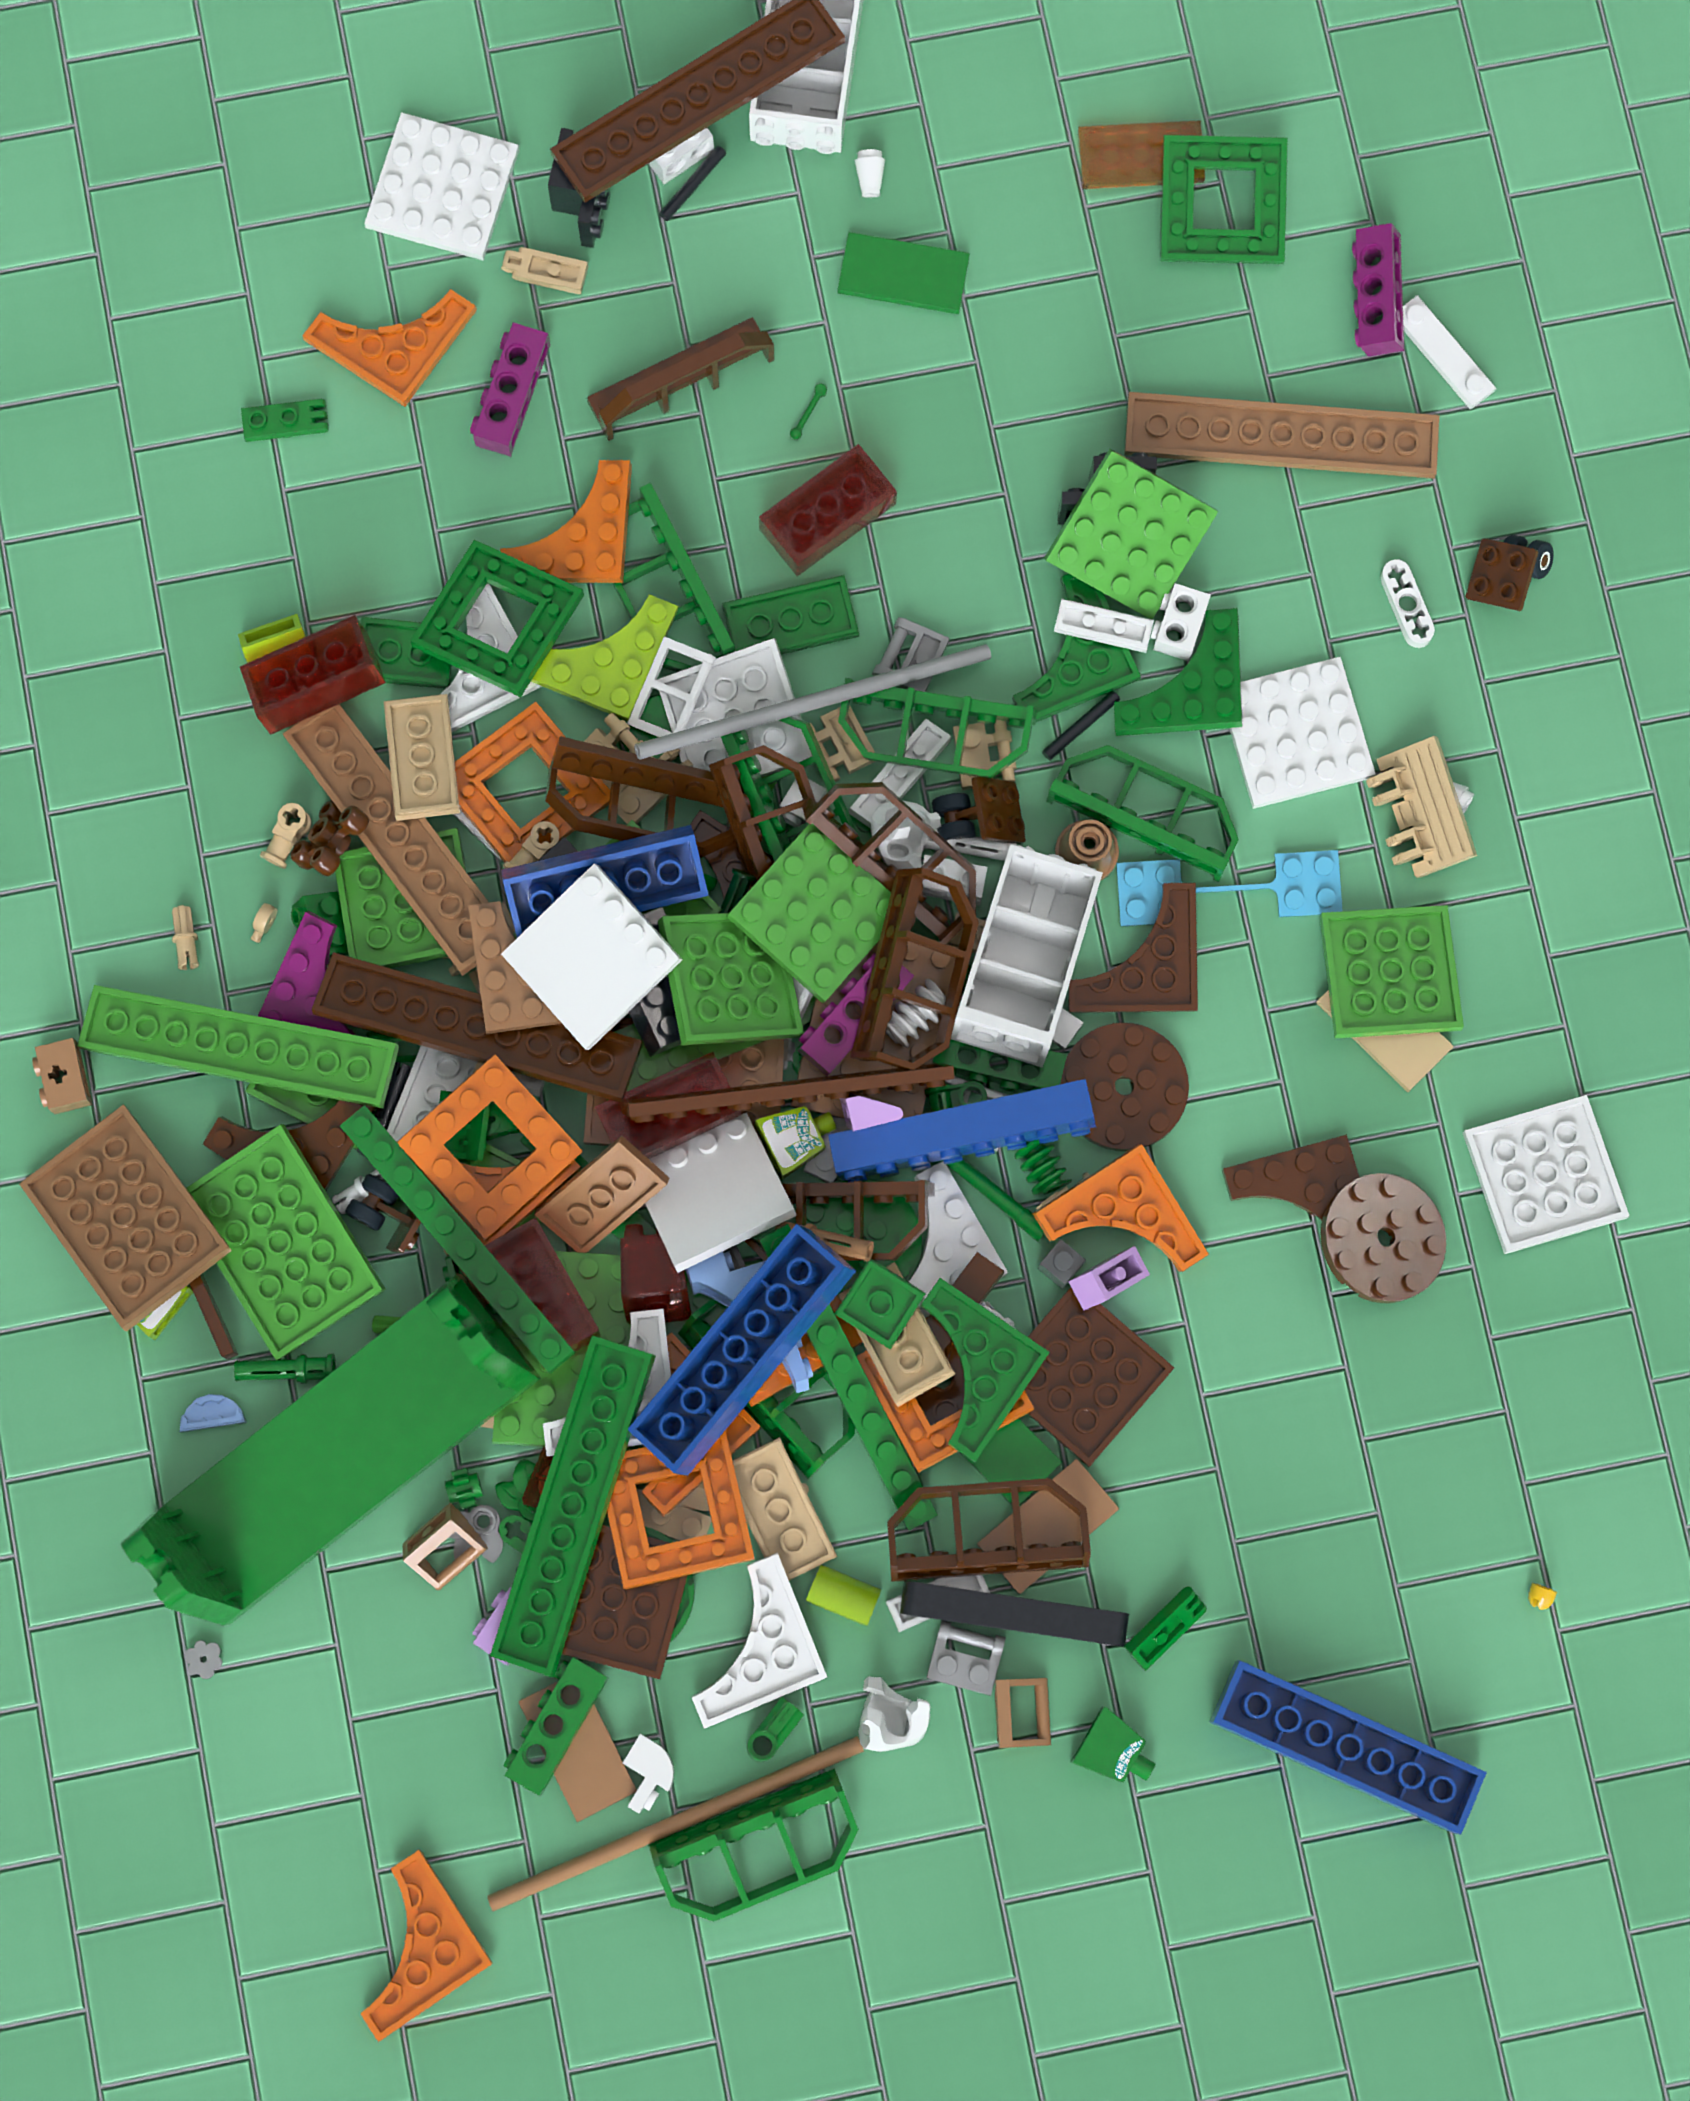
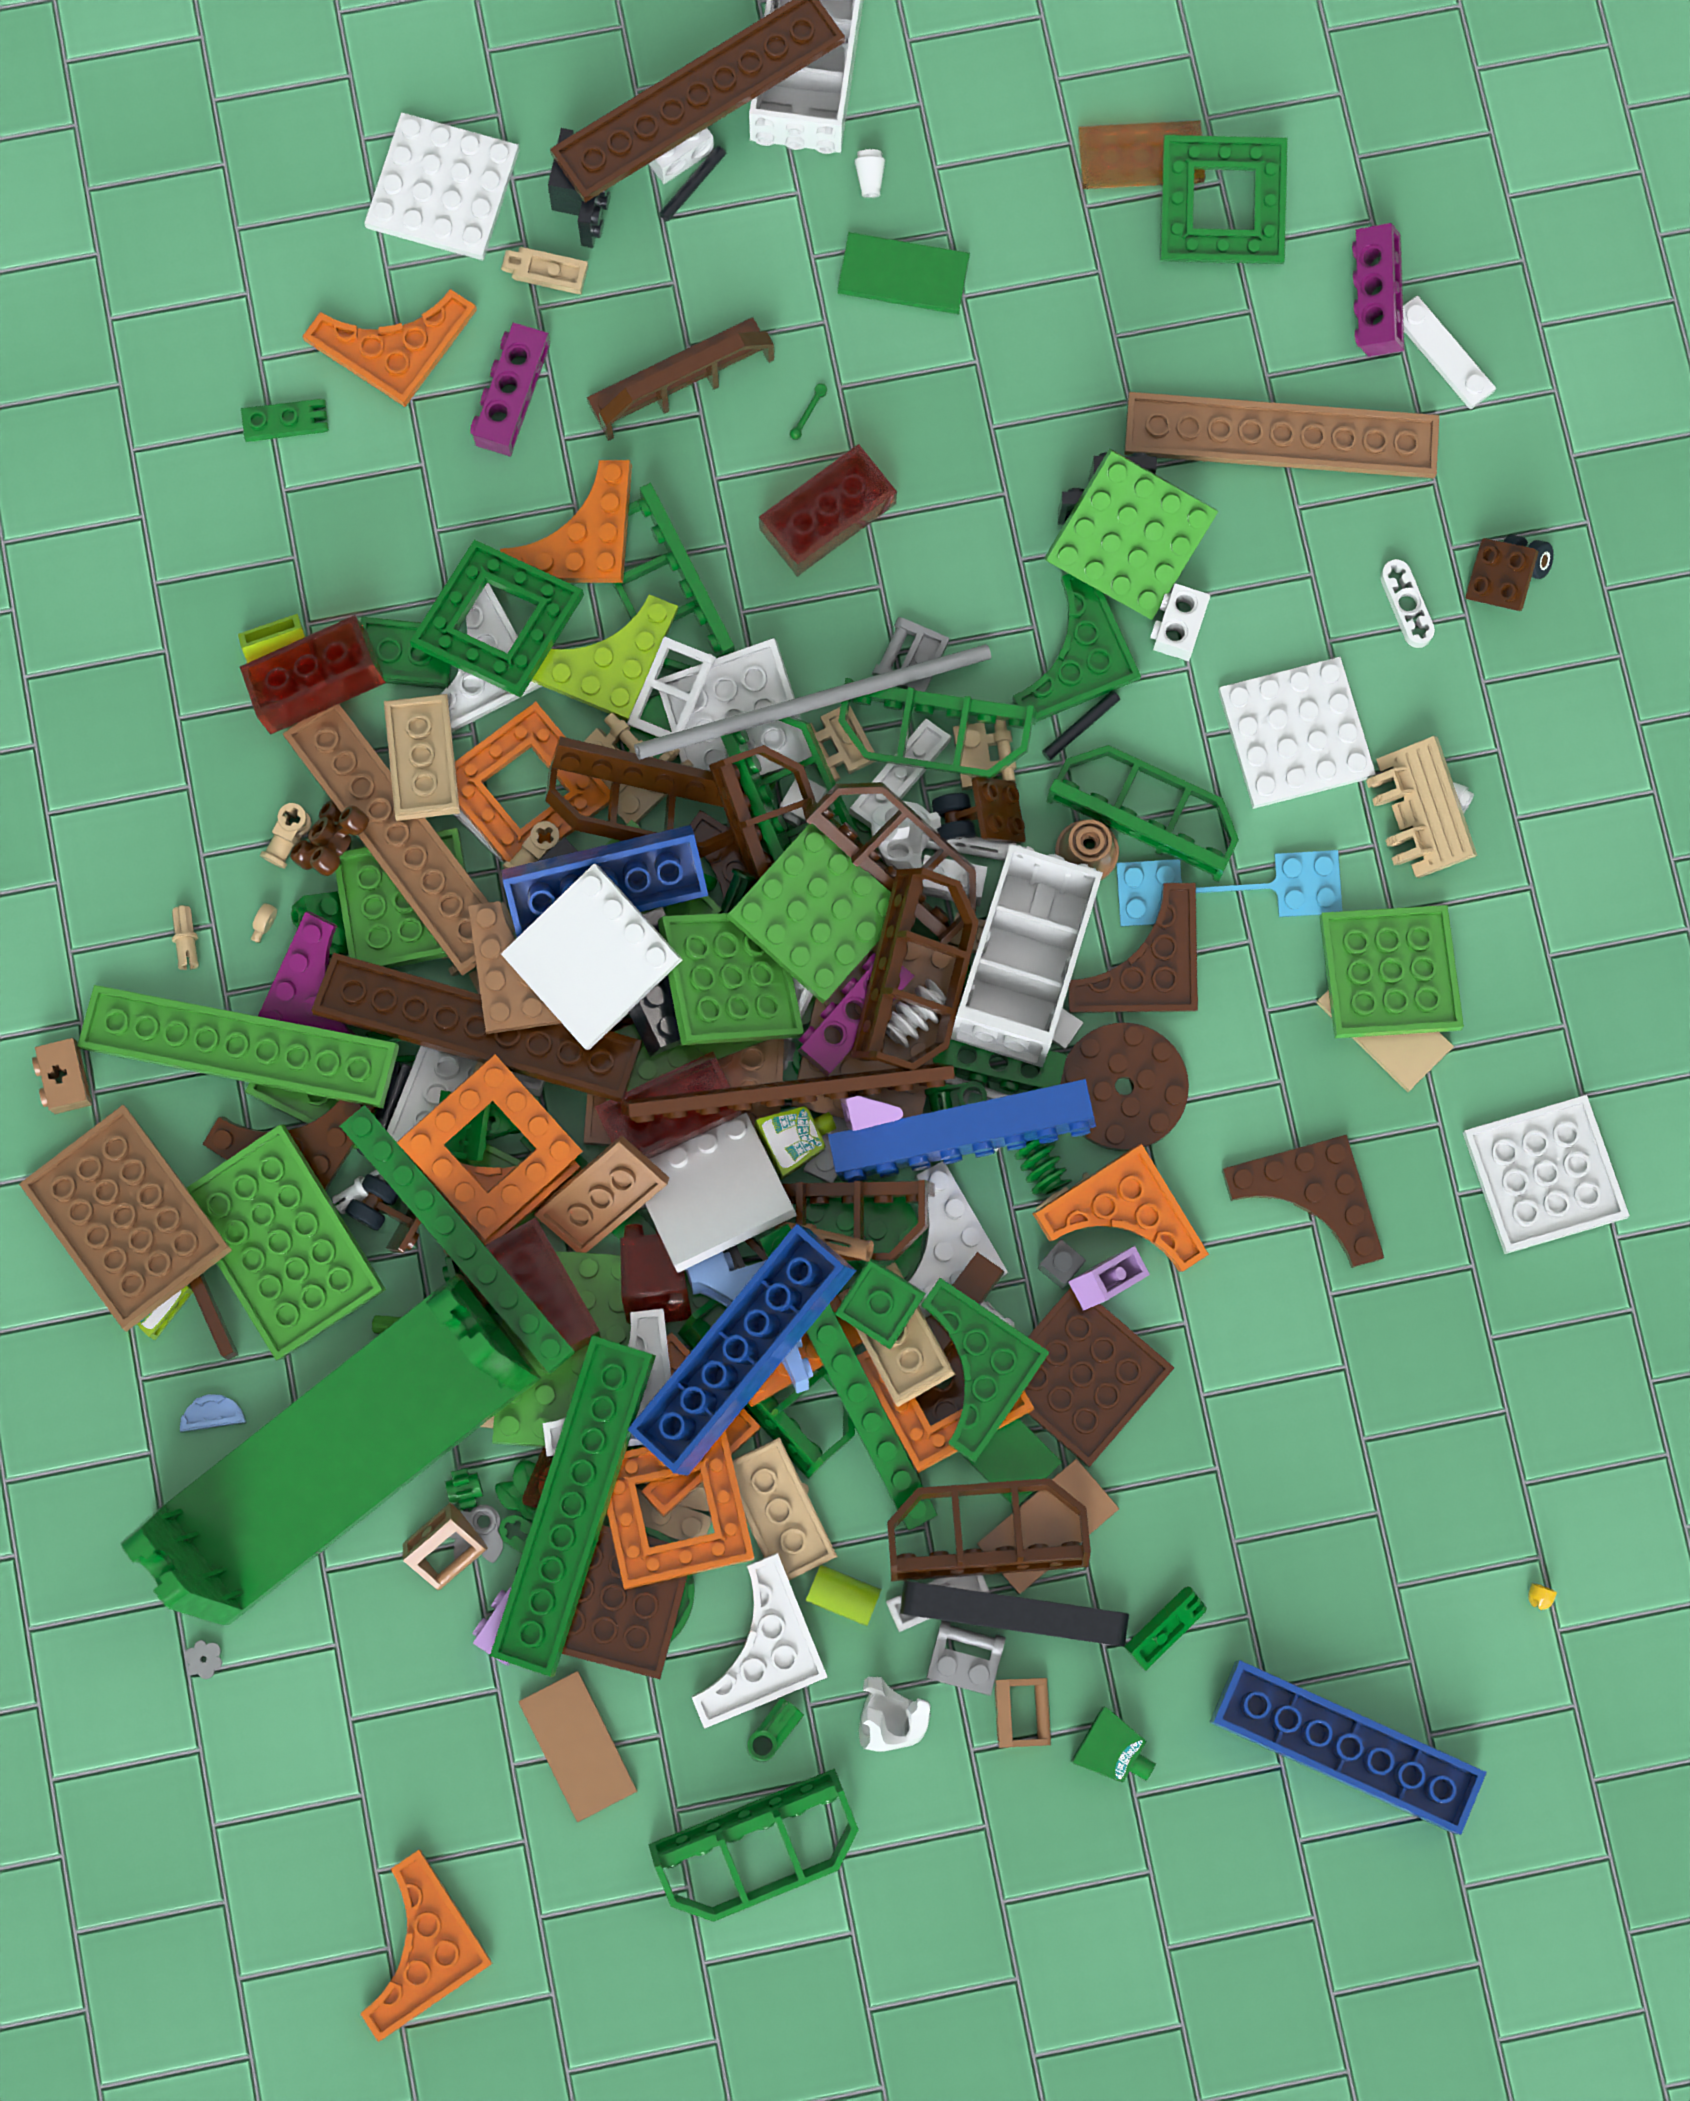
(301, 1368): green pin -> none
(537, 1776): green brick -> none
(657, 1768): white brick -> none
(674, 1823): medium nougat piece -> none
(794, 616): green tile -> none
(1022, 1216): green piece -> none
(1103, 625): white tile -> none
(1201, 695): green plate -> none
(1352, 1243): plate -> none

